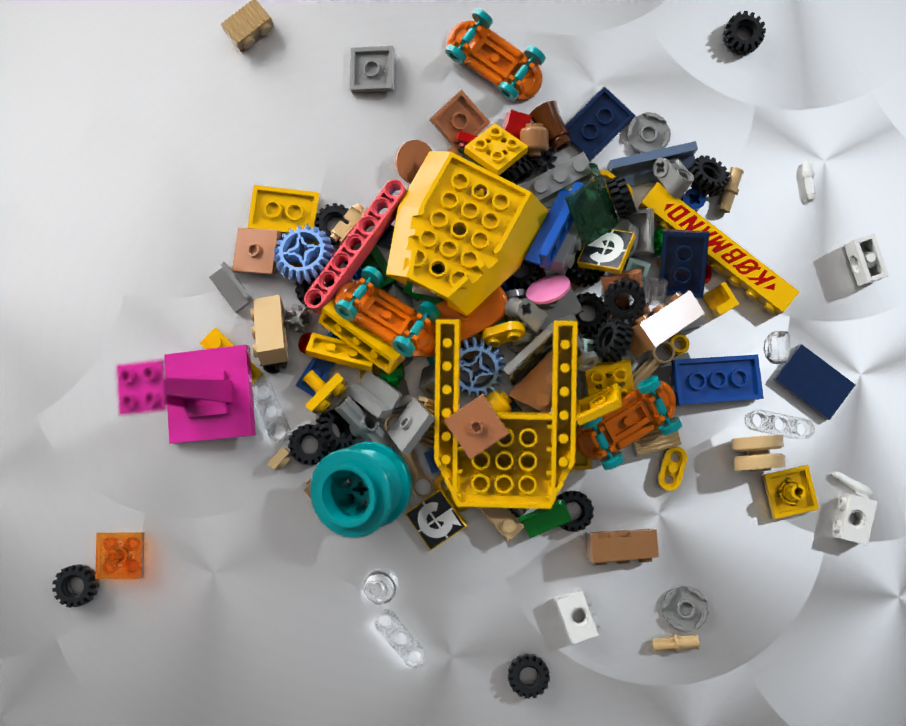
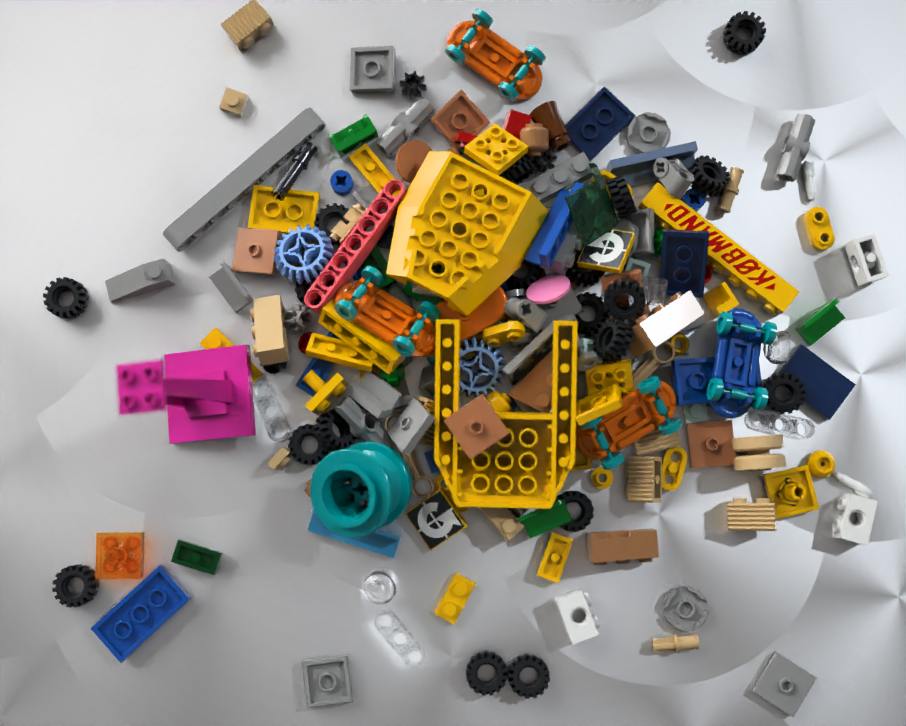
(53, 294): none -> black tyre
(140, 280): none -> light grey slope
(141, 613): none -> blue plate
(196, 557): none -> dark green plate
(233, 102): none -> tan plate
(243, 178): none -> light grey beam
(300, 163): none -> black pin
(327, 681): none -> light grey plate
(341, 187): none -> blue wheel
(353, 136): none -> green hinge
(365, 197): none -> light grey panel
(371, 168): none -> yellow plate
(379, 541): none -> dark azure panel
(405, 126): none -> light grey piece
(413, 78): none -> black gear
(455, 598): none -> yellow plate
(493, 685): none -> black tyre
(554, 557): none -> yellow plate
(595, 481): none -> yellow plate
(644, 479): none -> tan brick
(695, 413): none -> light aqua plate
(710, 444): none -> nougat plate
(737, 362): none -> blue piece
(752, 516): none -> tan brick
(784, 684): none -> light grey plate
(785, 379): none -> black tyre
(795, 147): none -> light grey piece
(815, 467): none -> yellow plate
(817, 228): none -> yellow plate
(820, 322): none -> green panel

